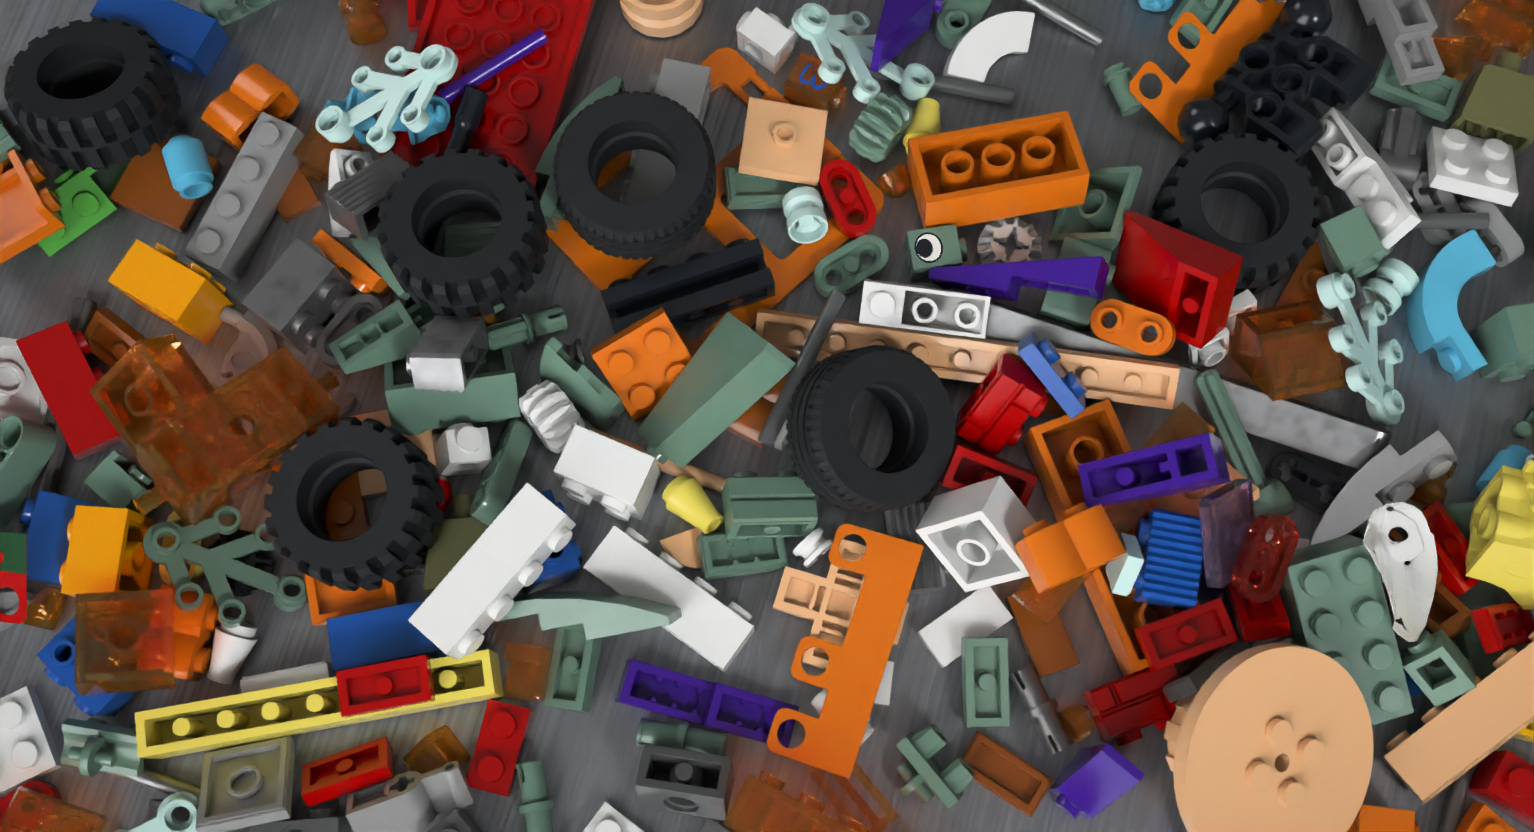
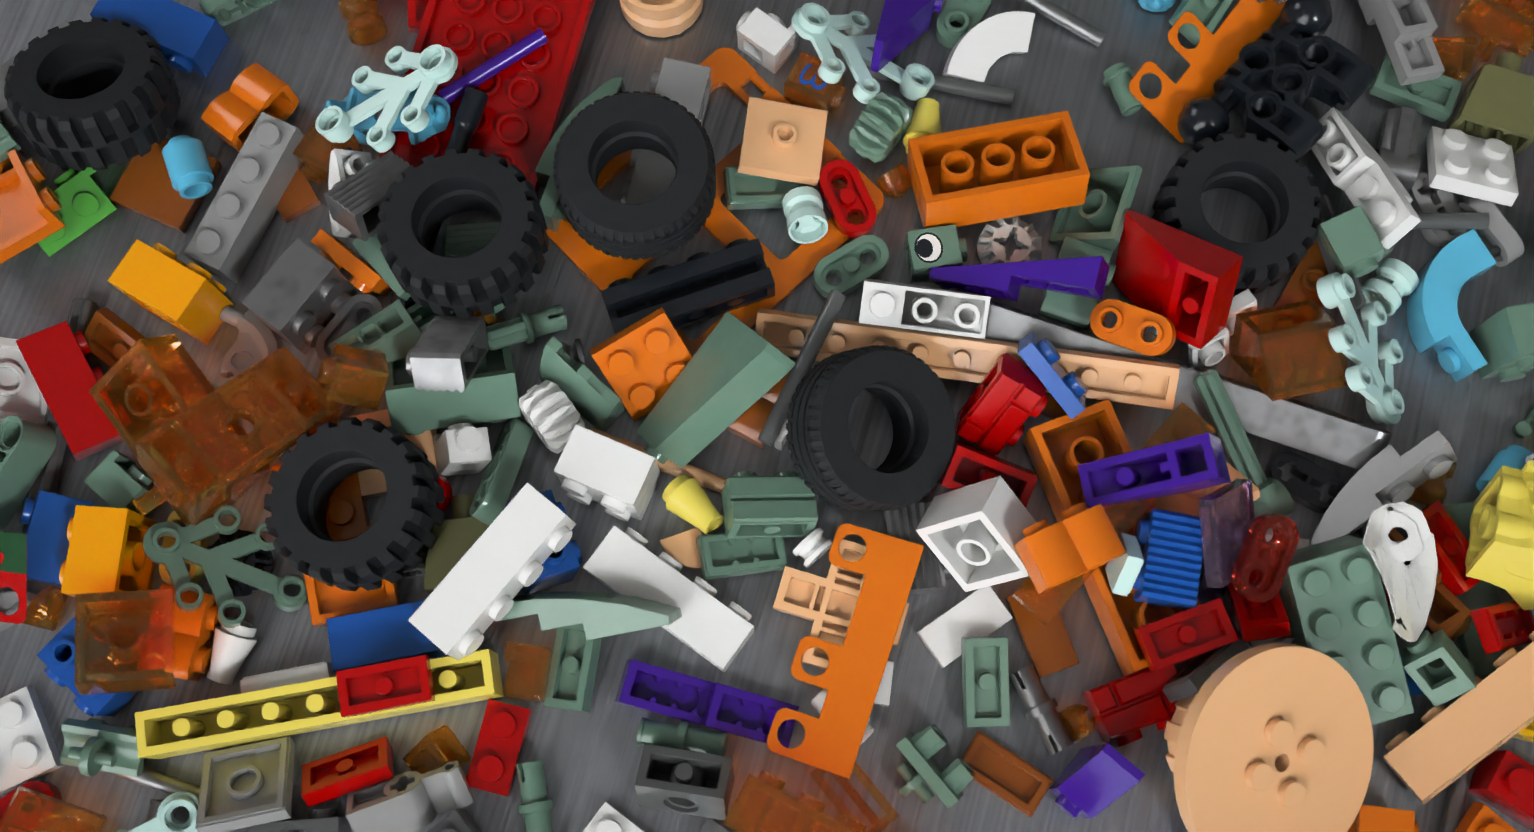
(354, 376): none -> clear orange brick

